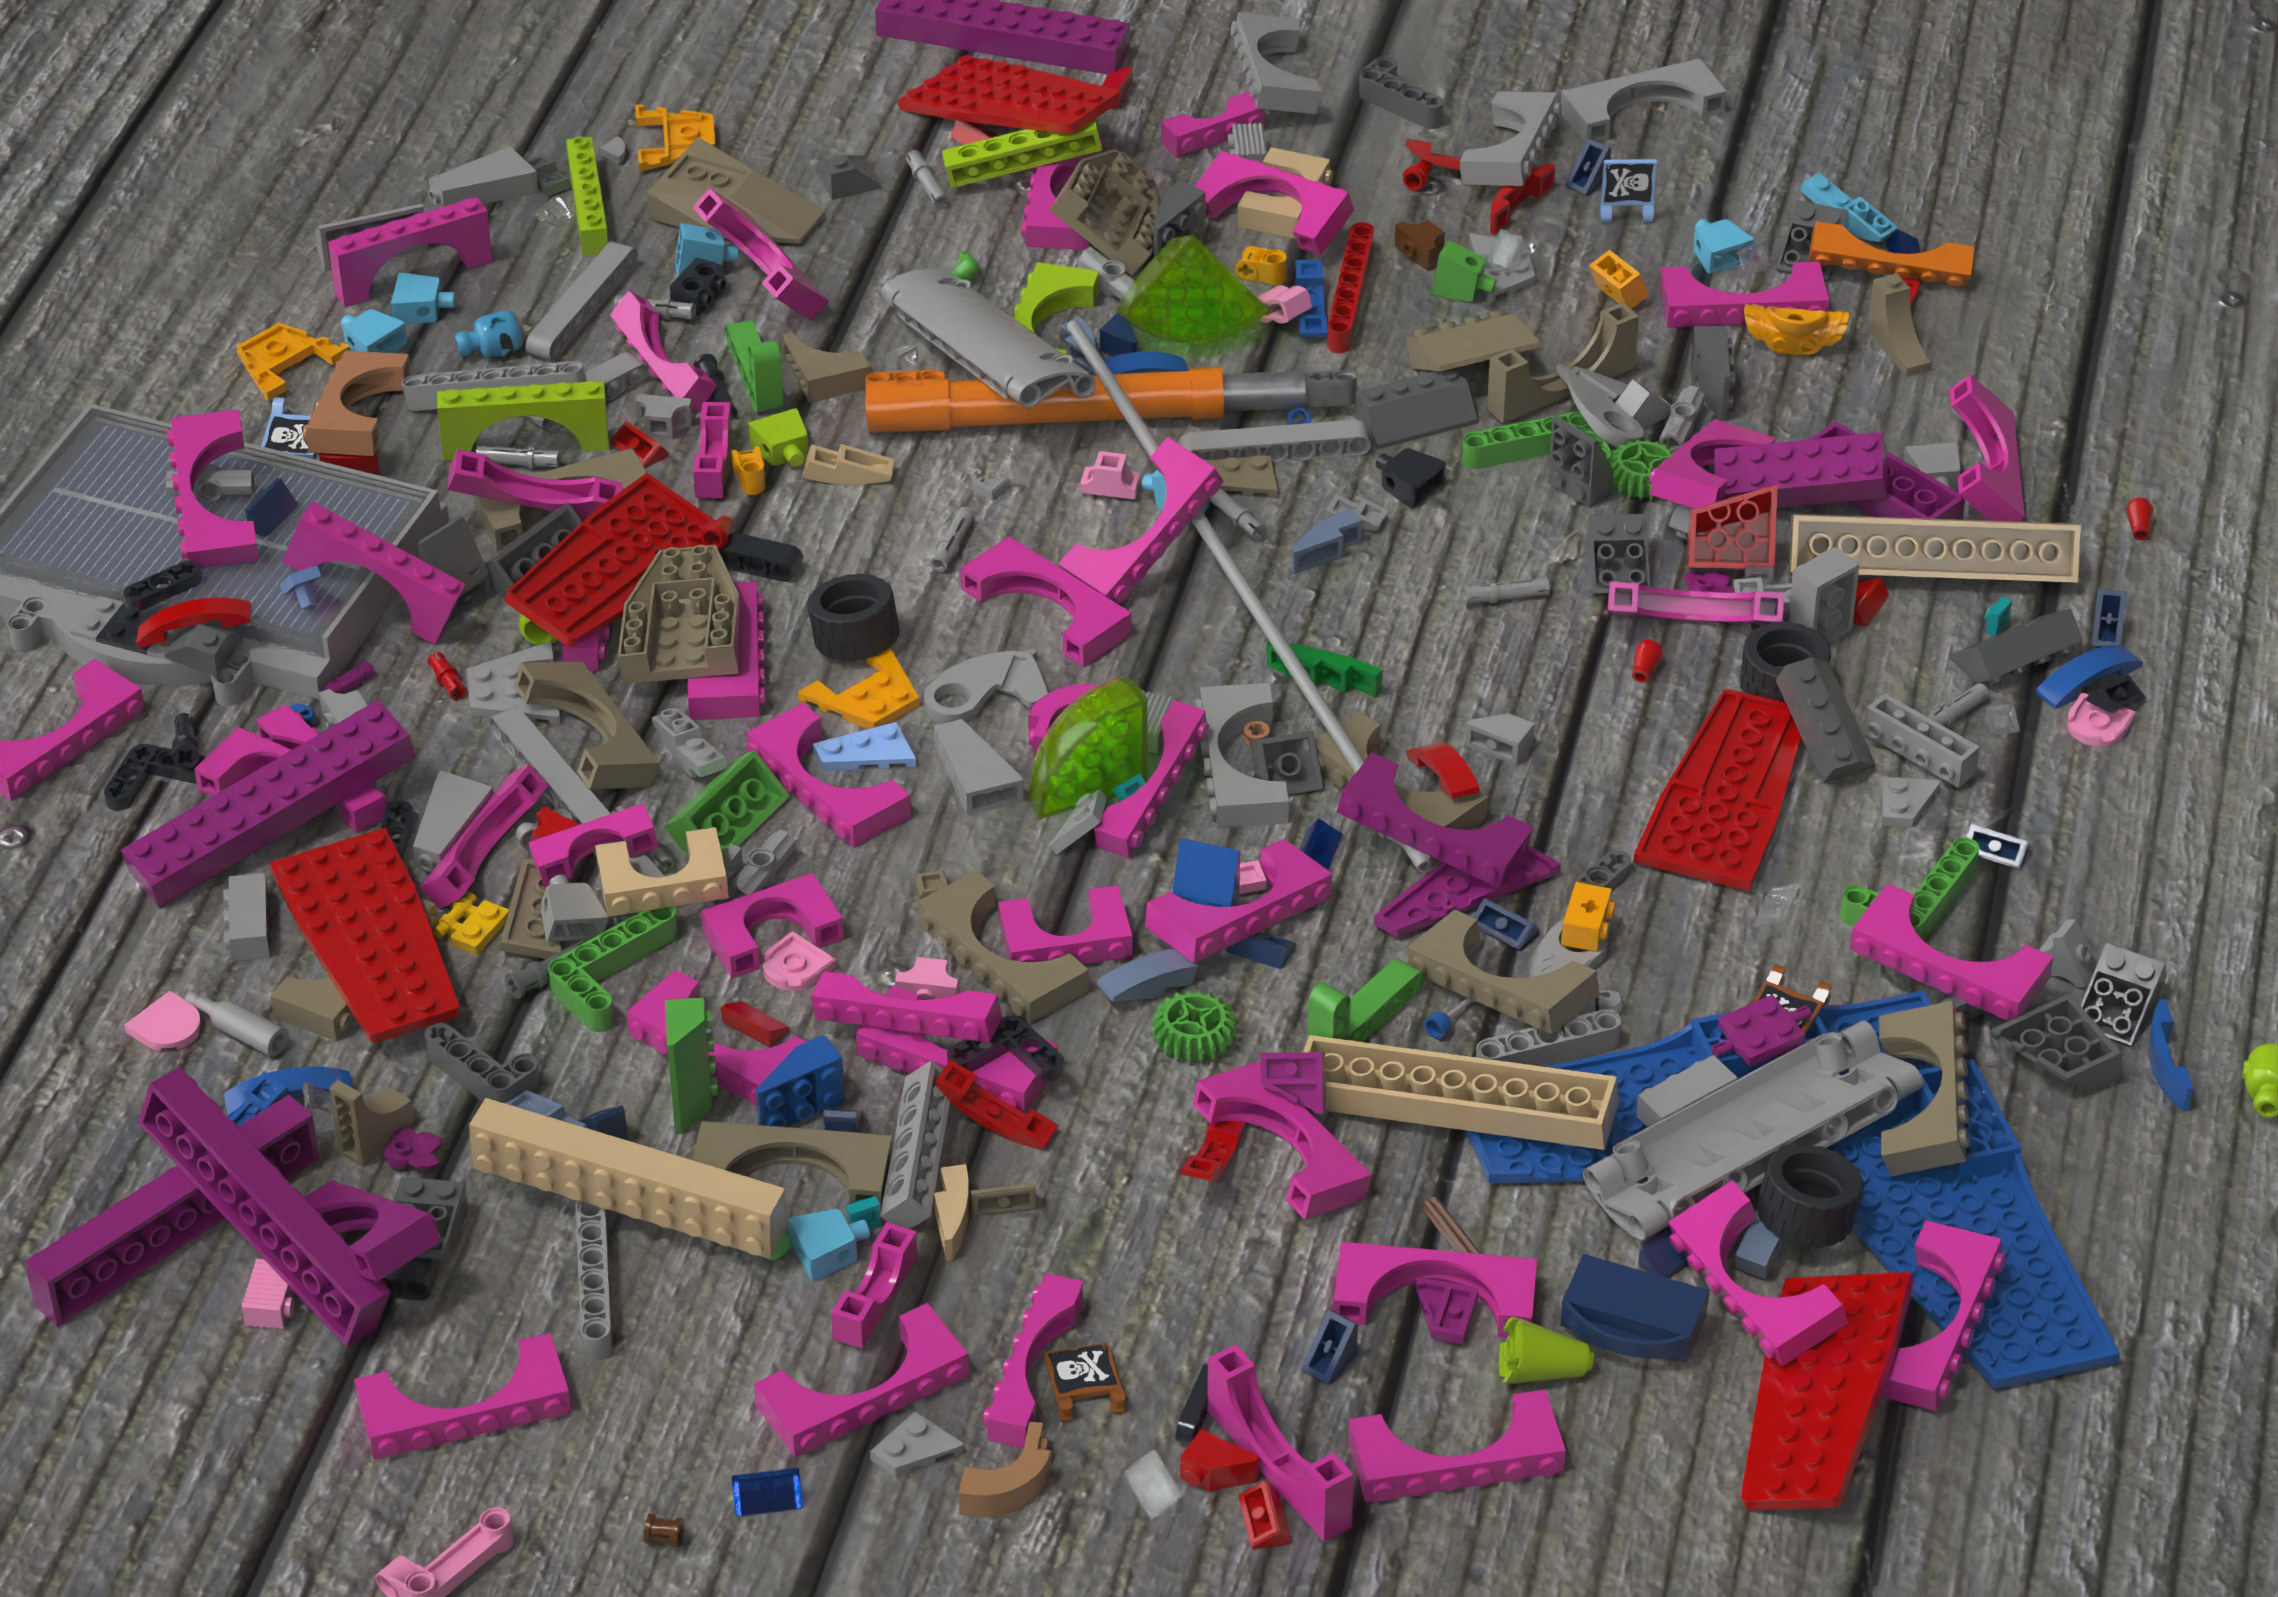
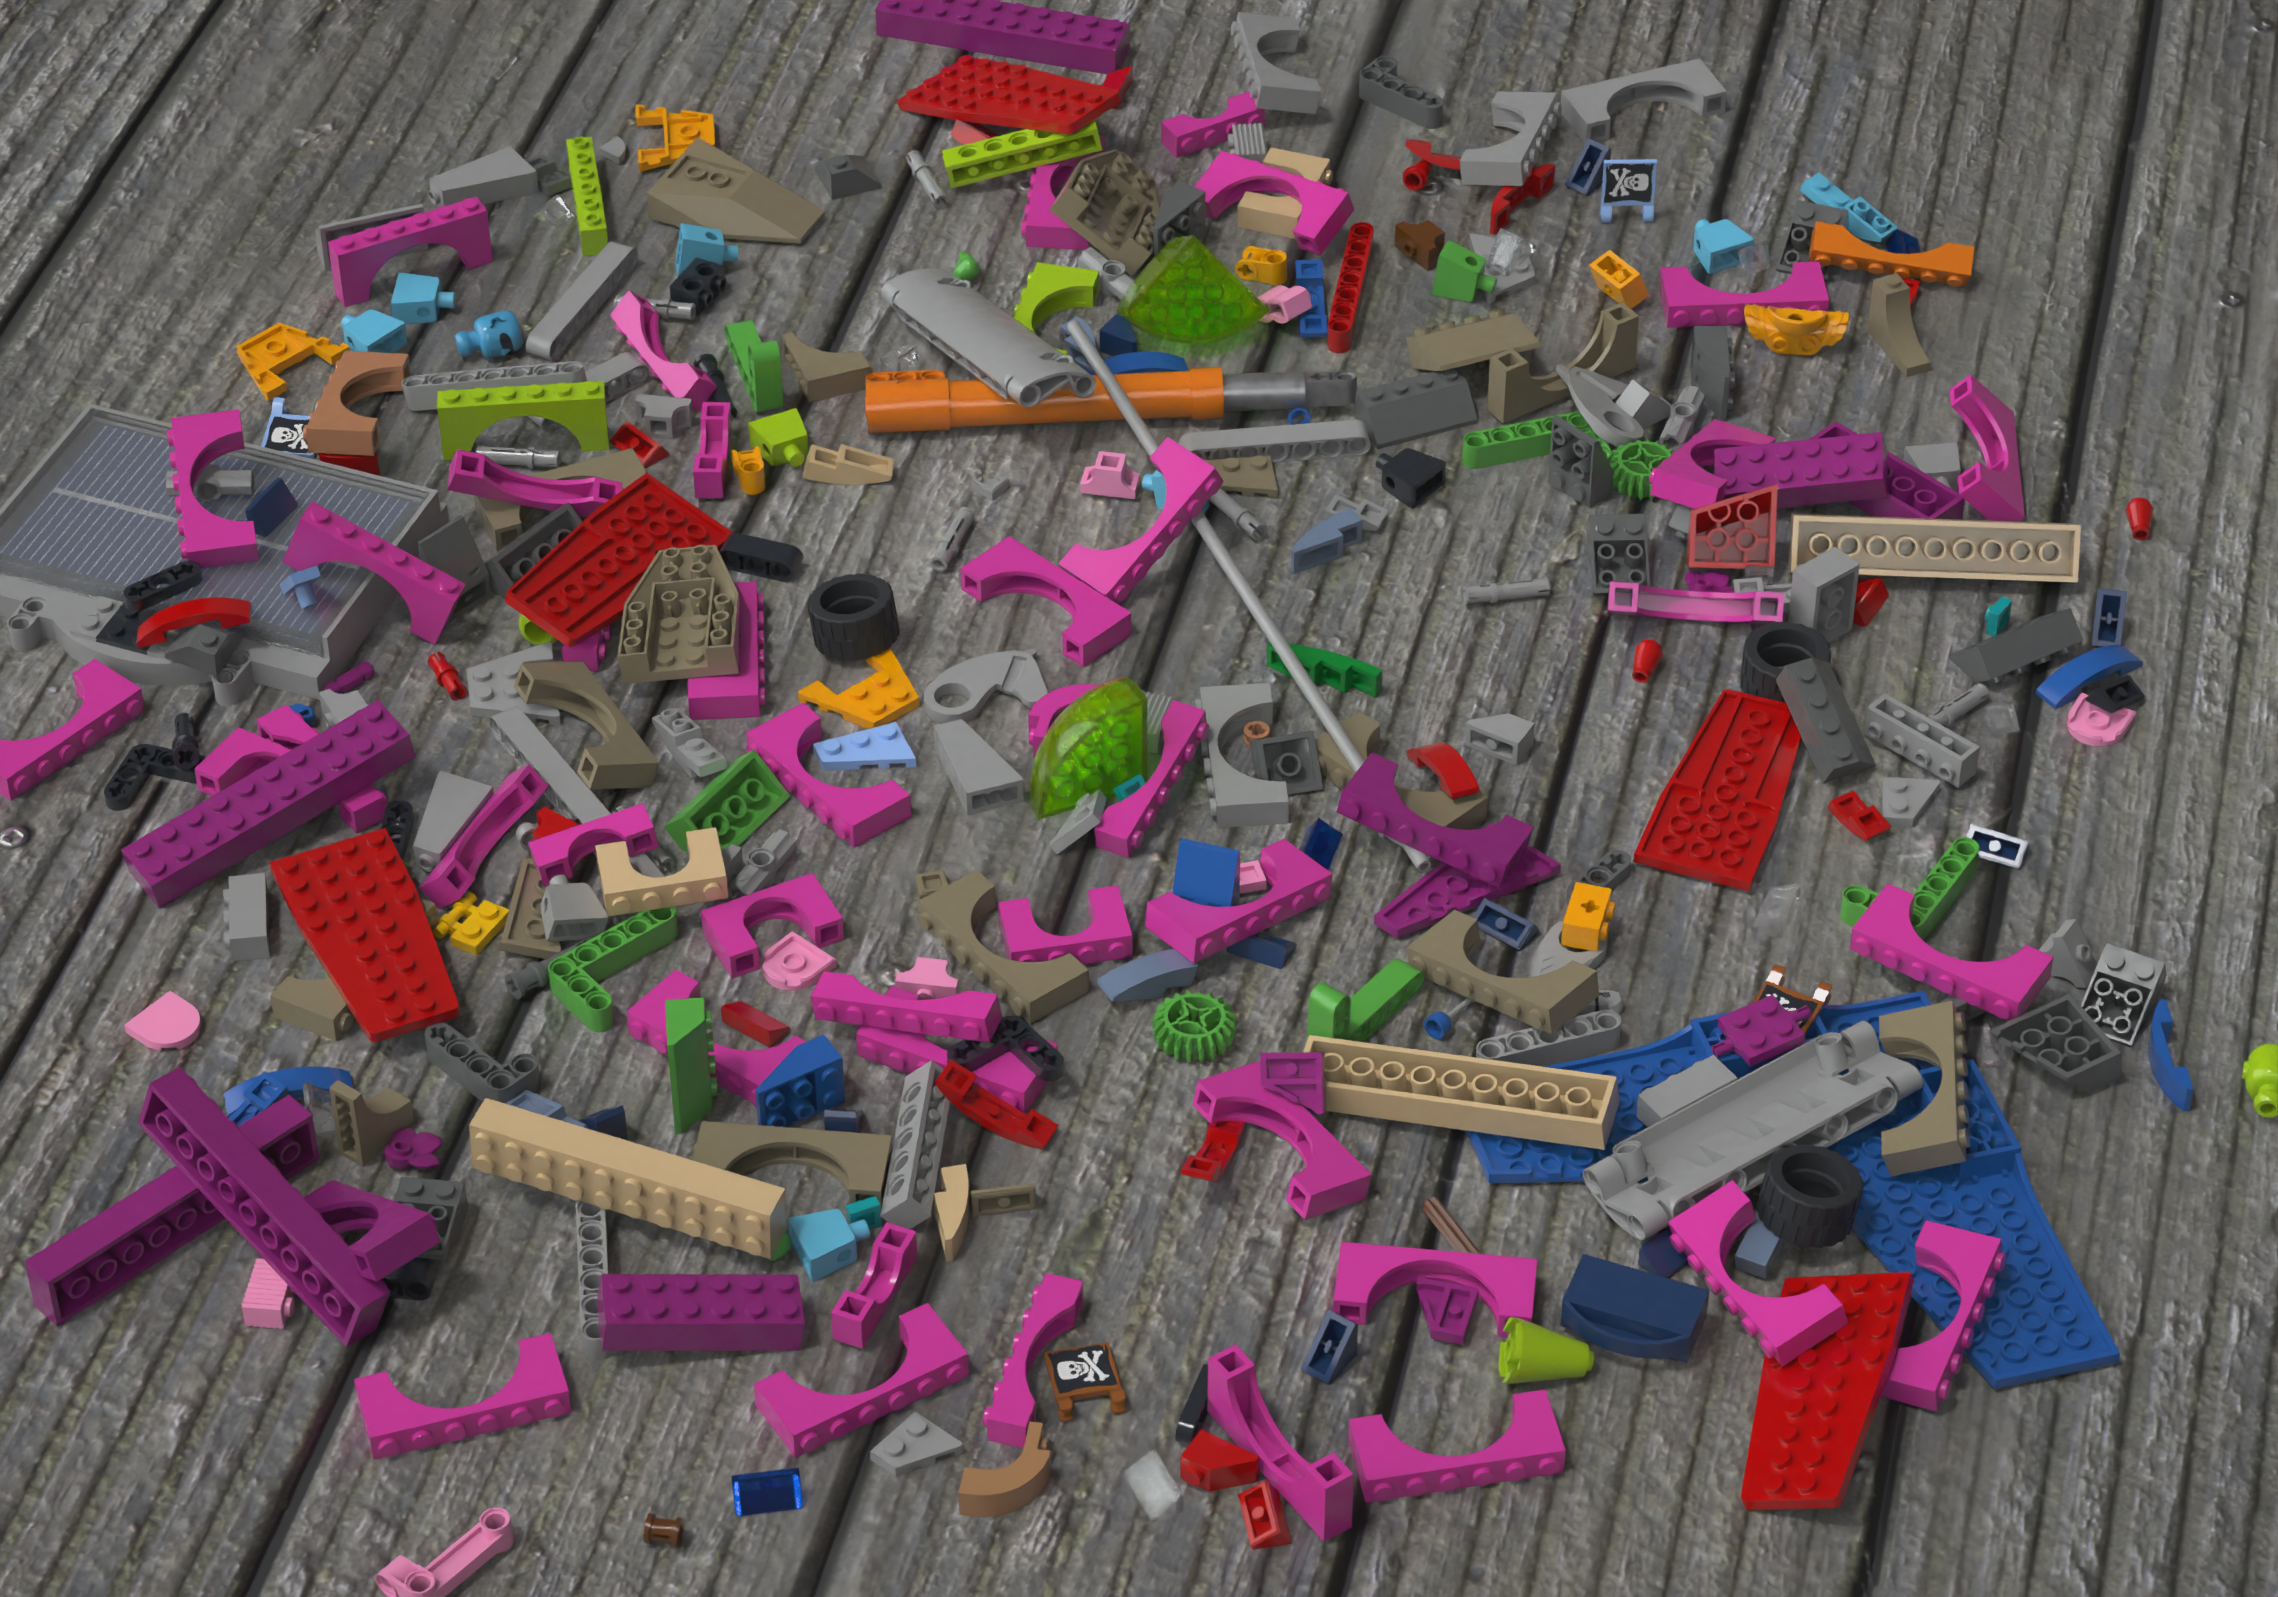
(242, 1024): light grey piece -> none
(700, 1312): none -> magenta brick
(717, 532): red cone -> none
(784, 278): dark pink arch -> none
(1857, 817): none -> red slope

